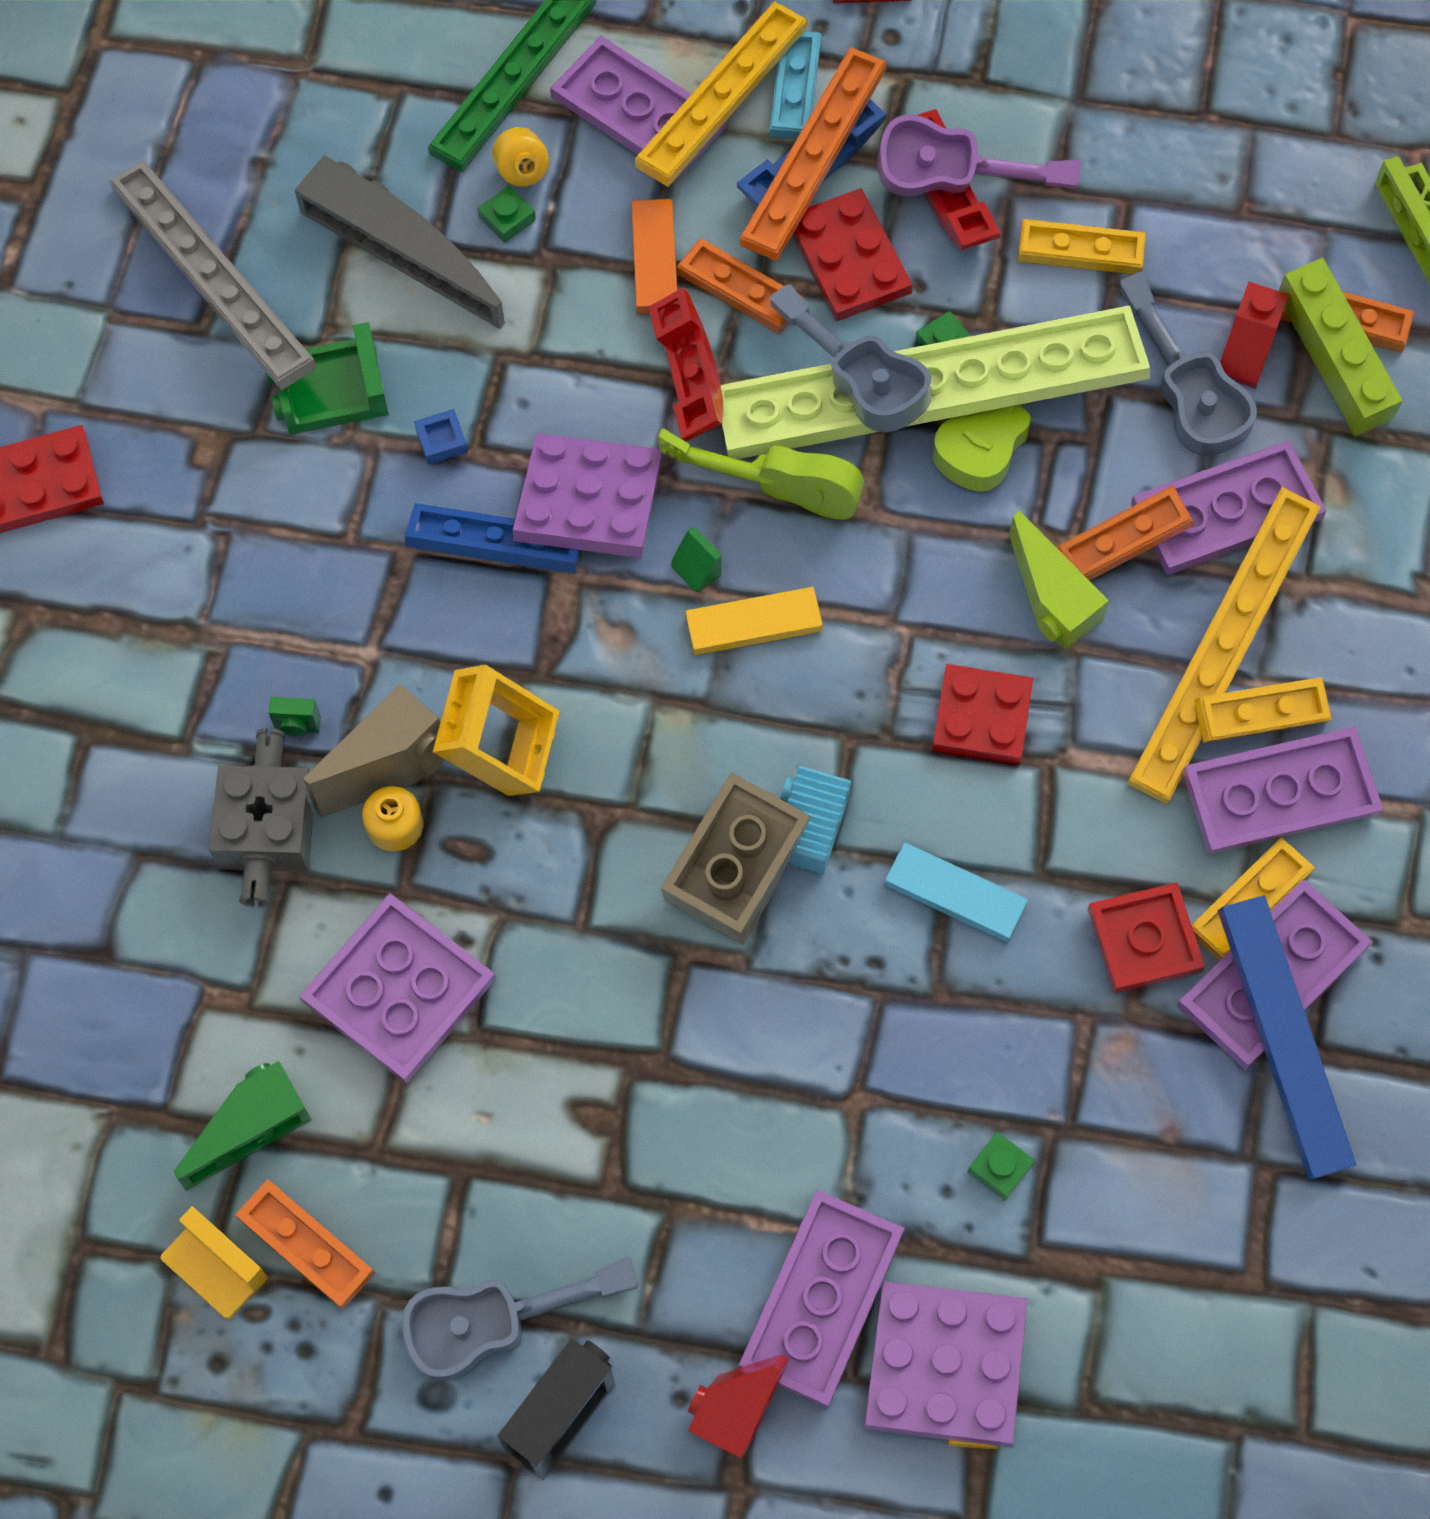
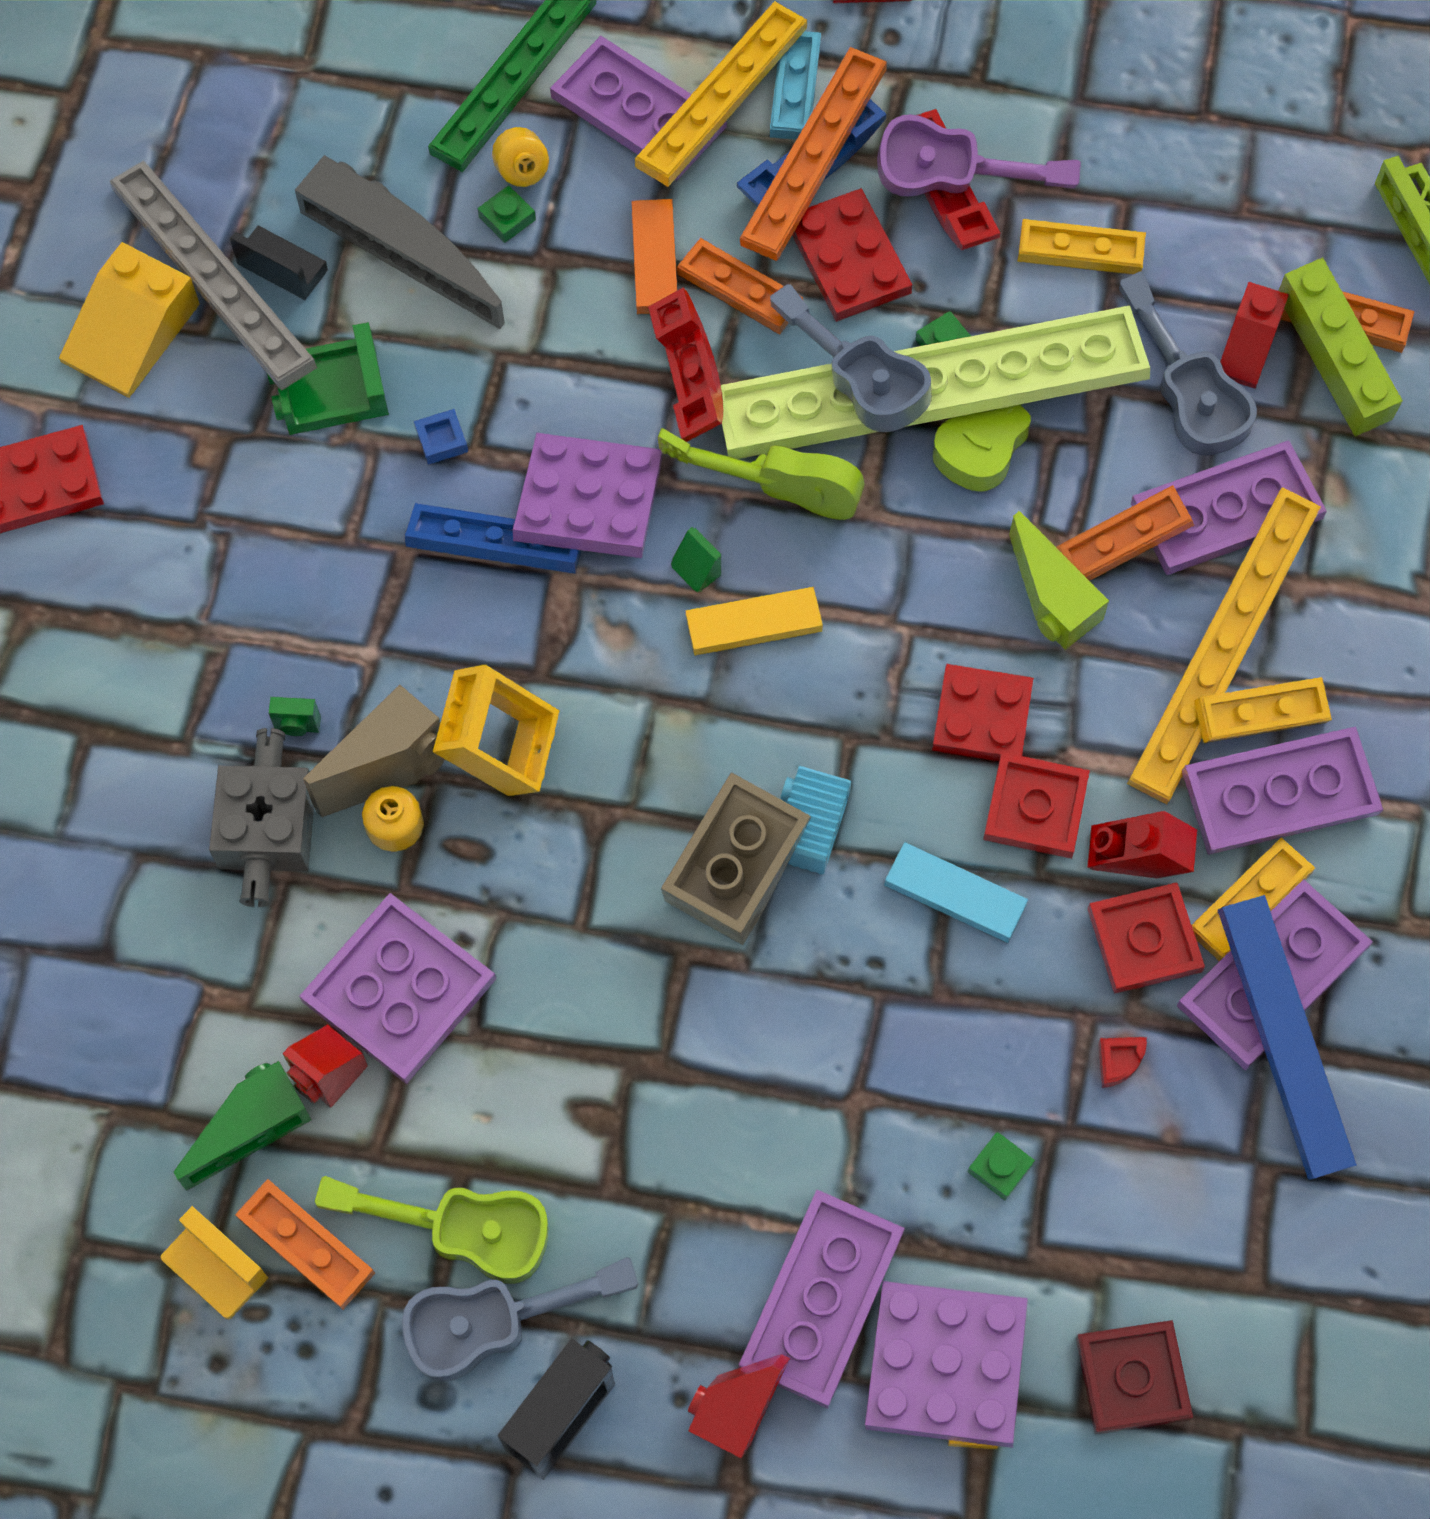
(128, 319): none -> yellow slope
(279, 261): none -> black panel
(324, 1065): none -> red slope
(494, 1232): none -> lime piece
(1036, 805): none -> red plate
(1120, 1058): none -> red tile
(1134, 1377): none -> dark red tile
(1143, 846): none -> red slope

